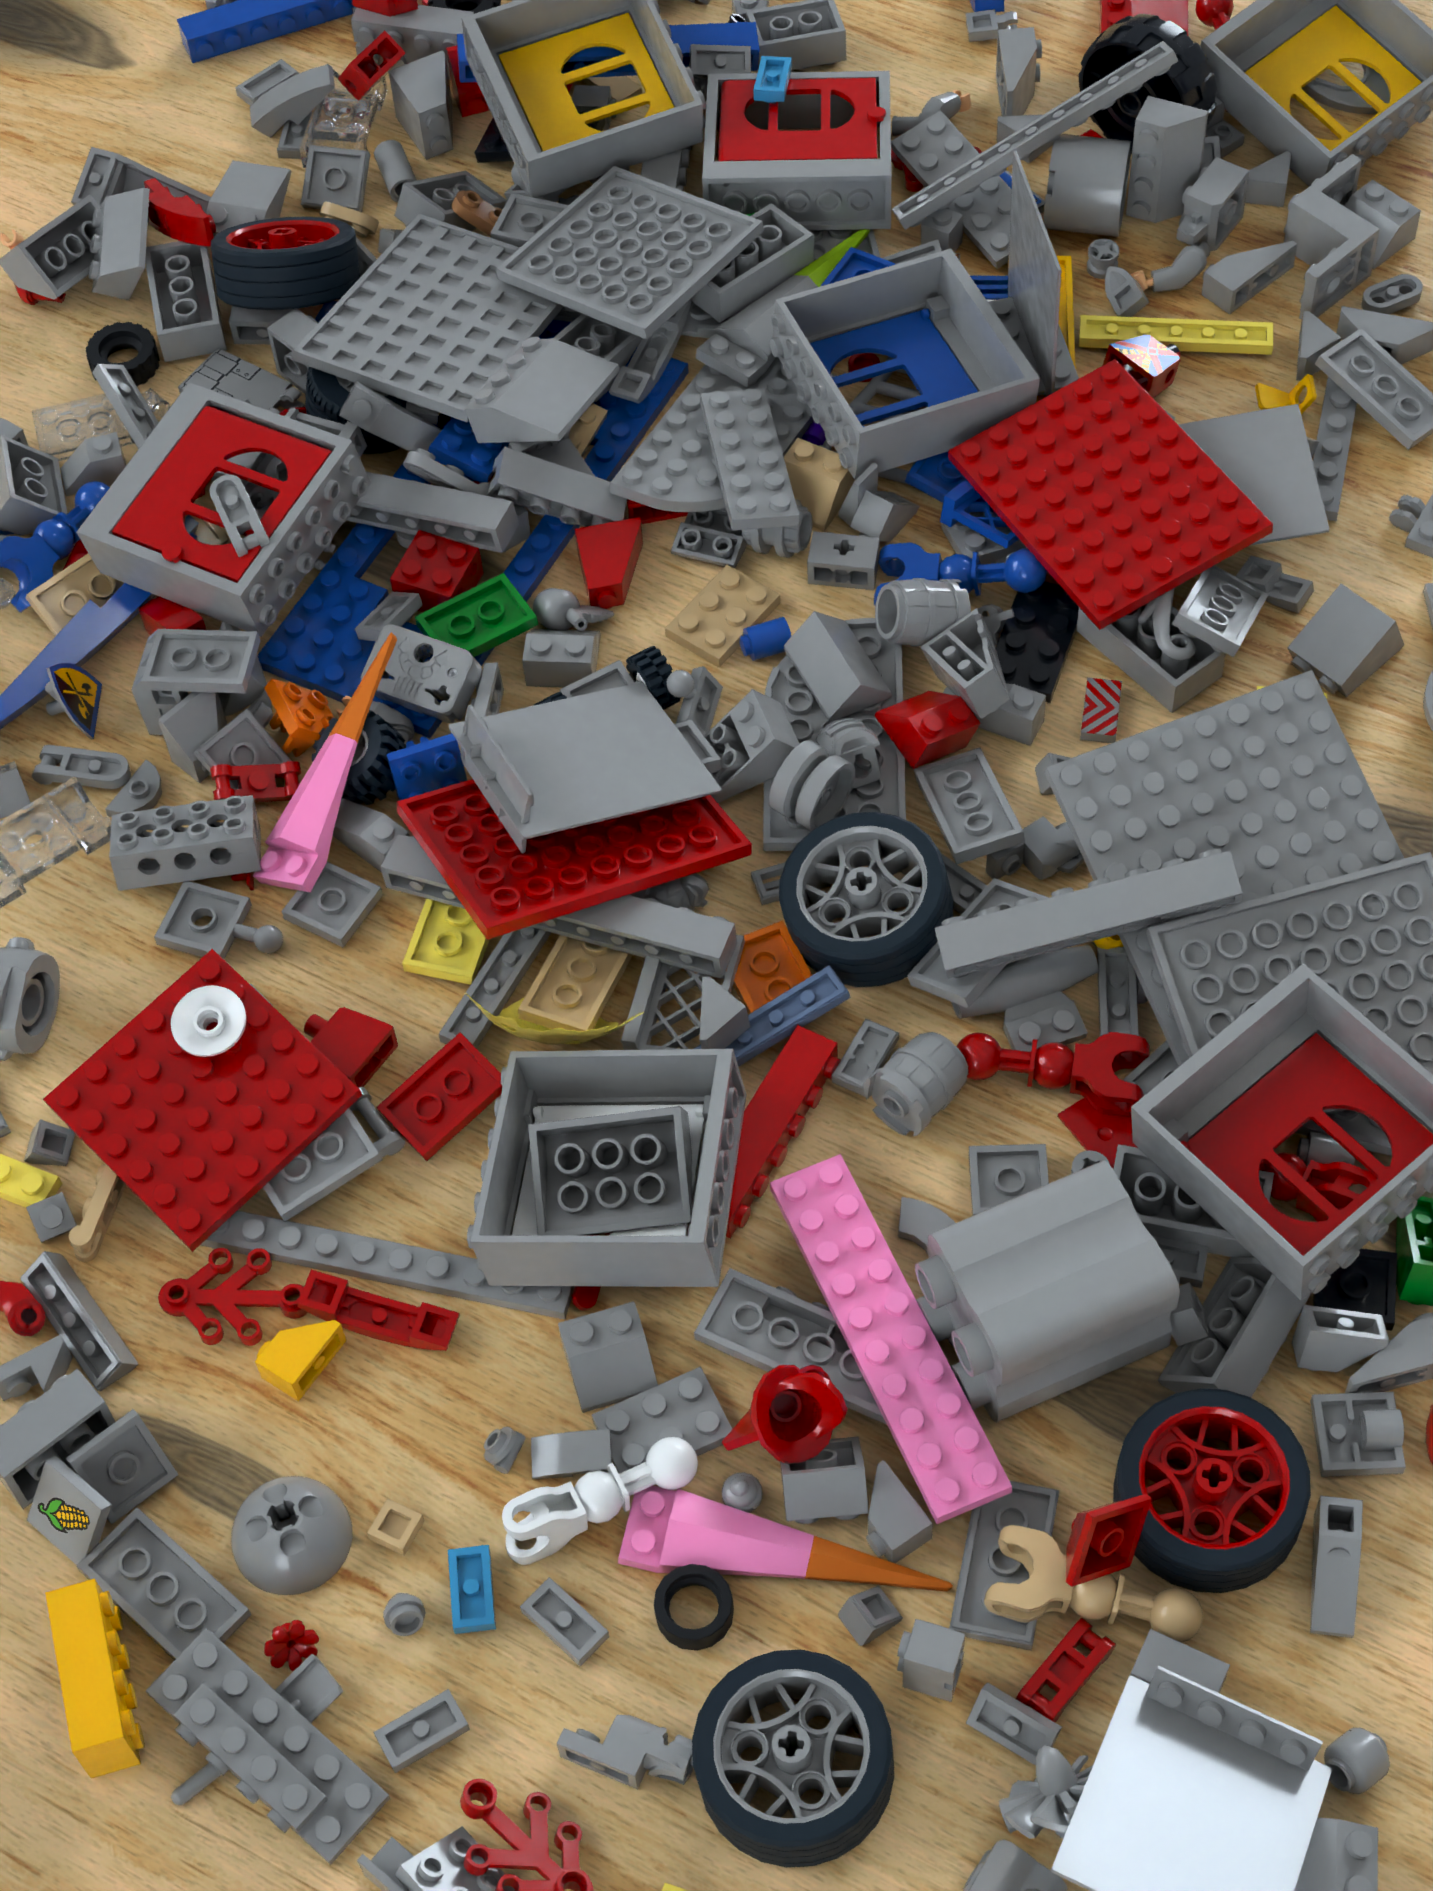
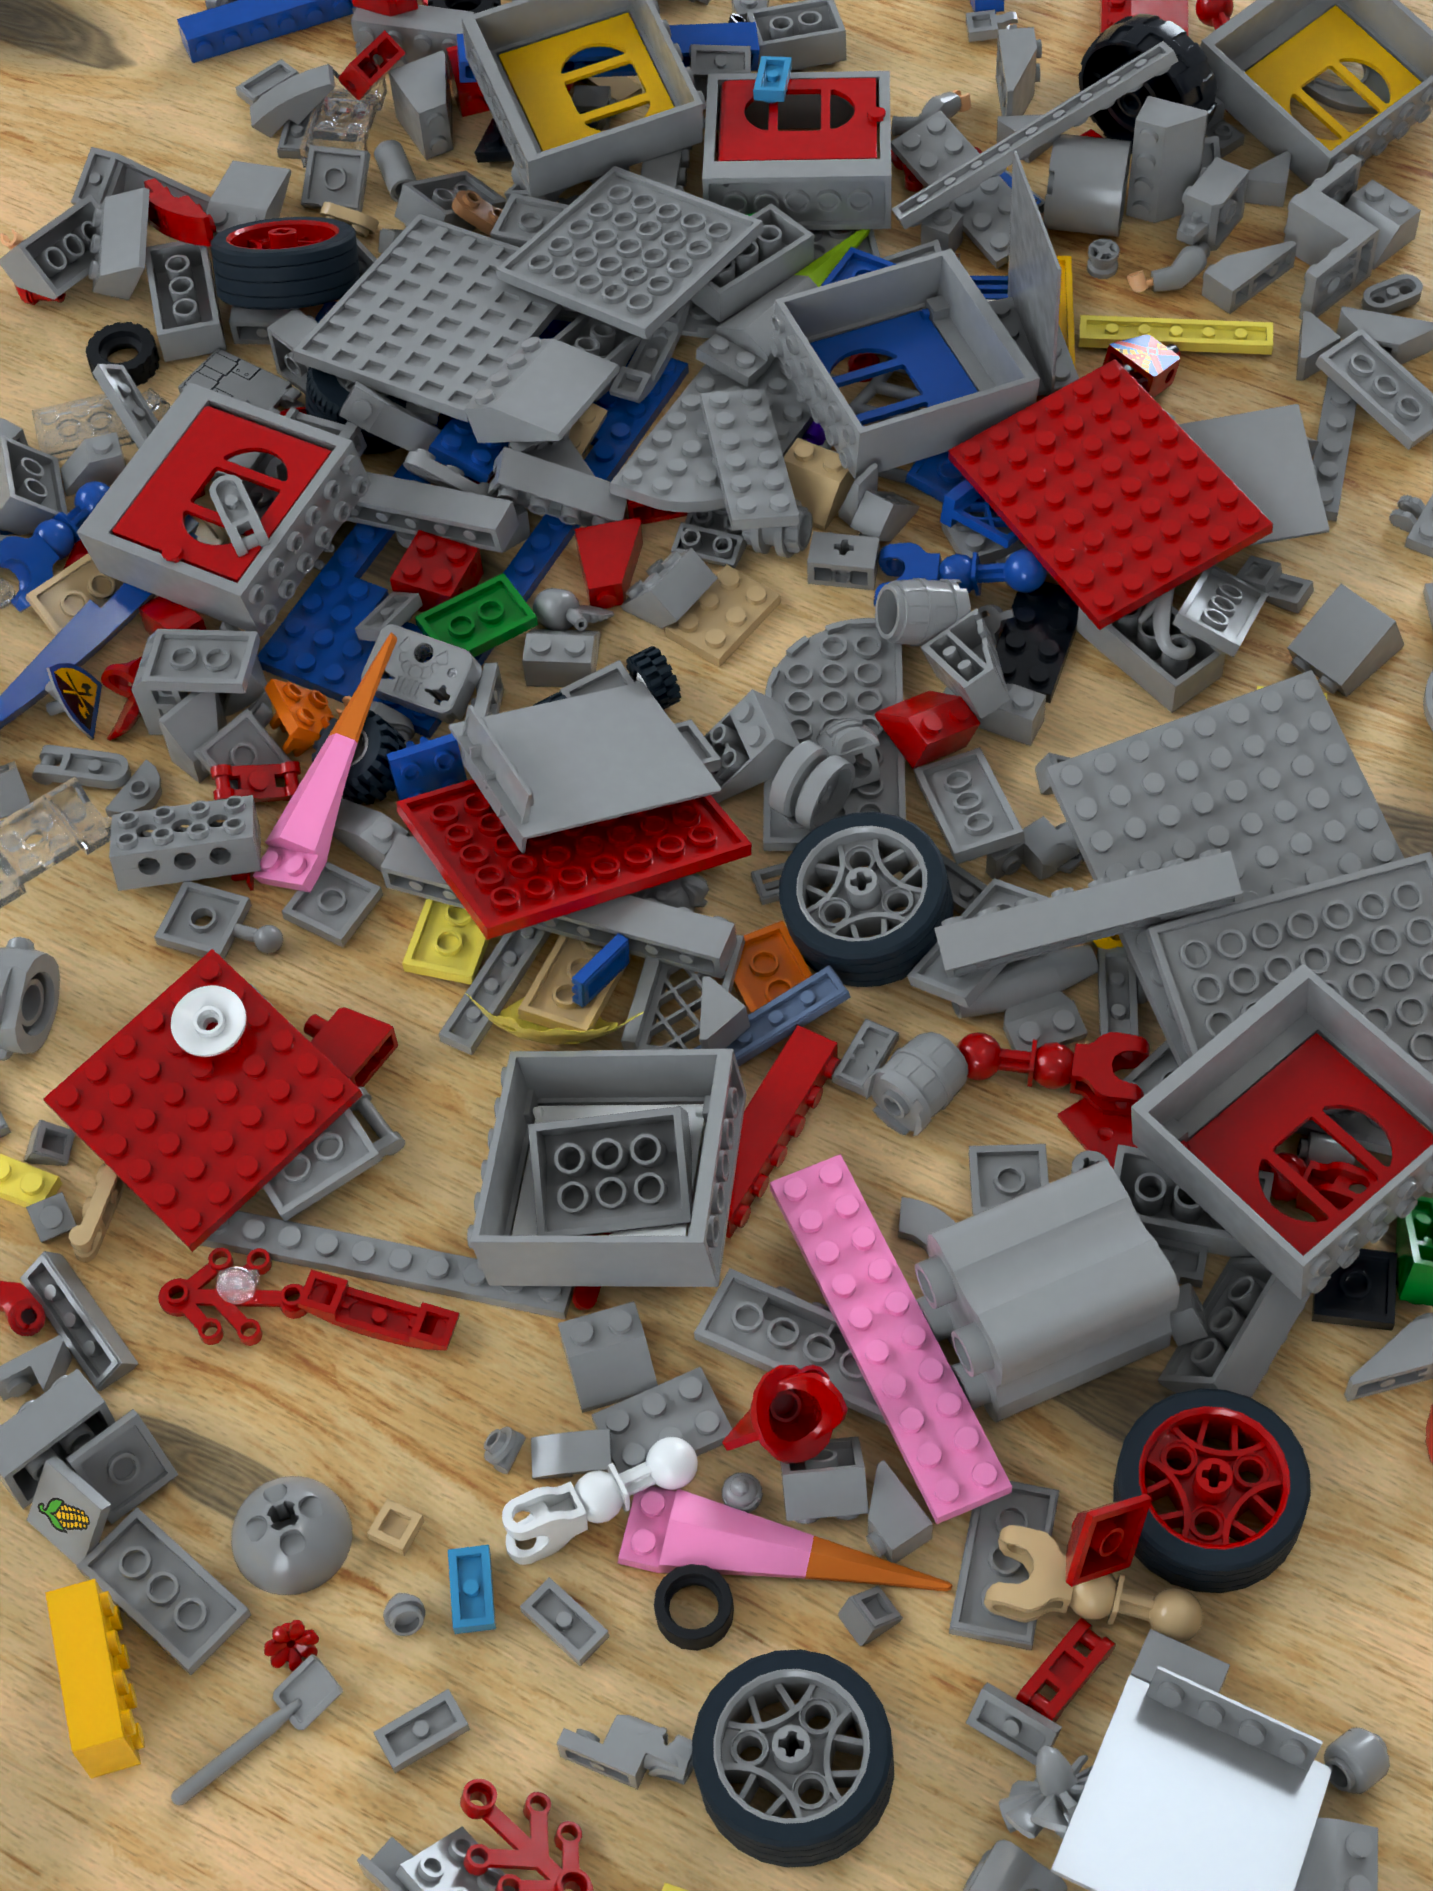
(116, 678): none -> red hair
(237, 1284): none -> clear plate
(267, 1746): light grey plate -> none
(299, 1356): yellow slope -> none
(442, 1096): red plate -> none
(600, 970): none -> blue tile
(669, 588): none -> light grey slope
(700, 696): light grey plate -> none
(765, 638): blue brick -> none
(835, 666): light grey slope -> none
(931, 1659): light grey brick -> none
(1101, 710): tile -> none
(1124, 292): light grey plate -> none
(1271, 397): yellow bracket -> none
(1335, 1565): light grey slope -> none
(1336, 1338): light grey slope -> none
(1358, 1434): light grey plate -> none

